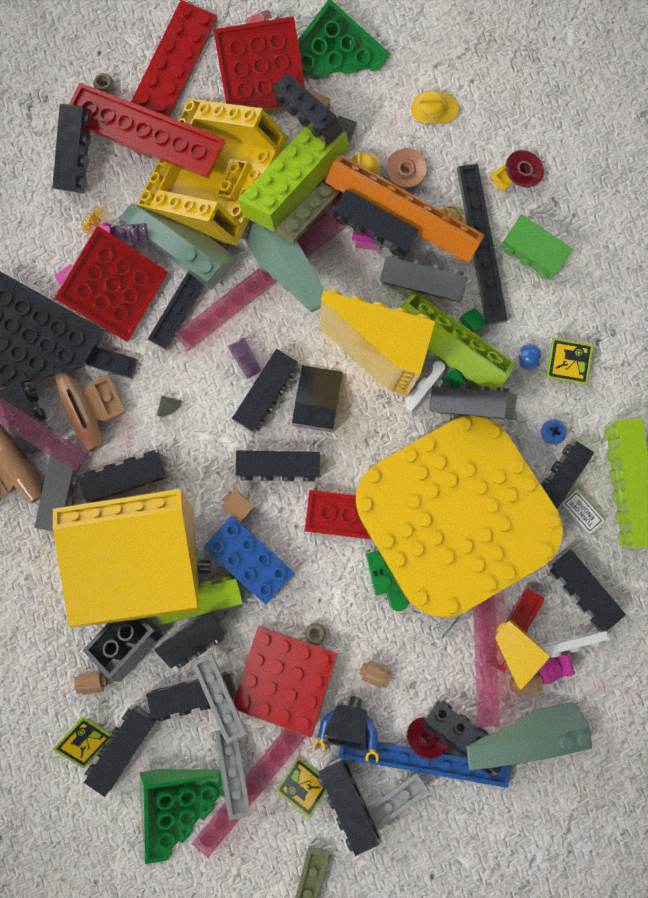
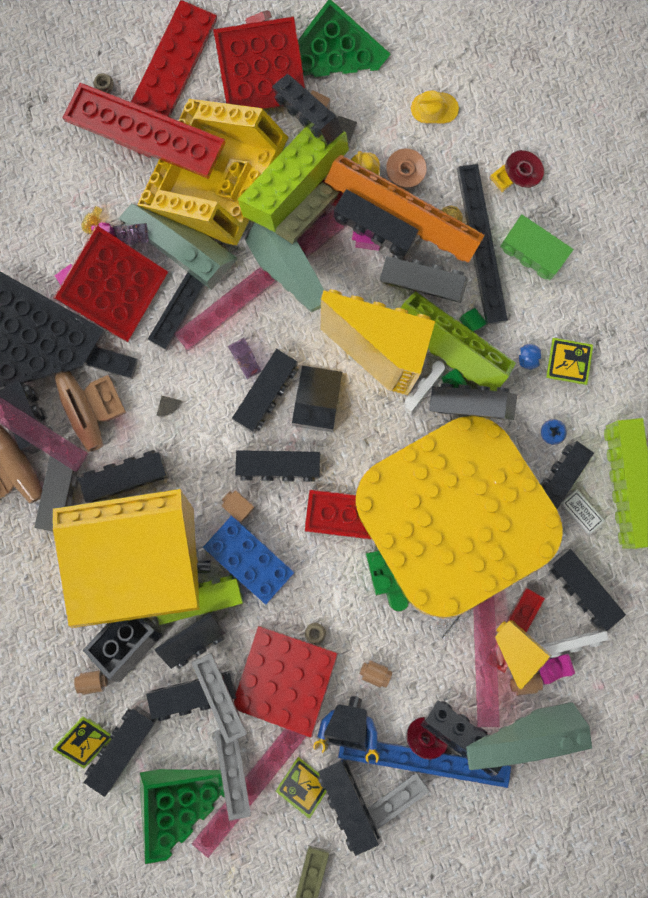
(72, 148): black brick -> none

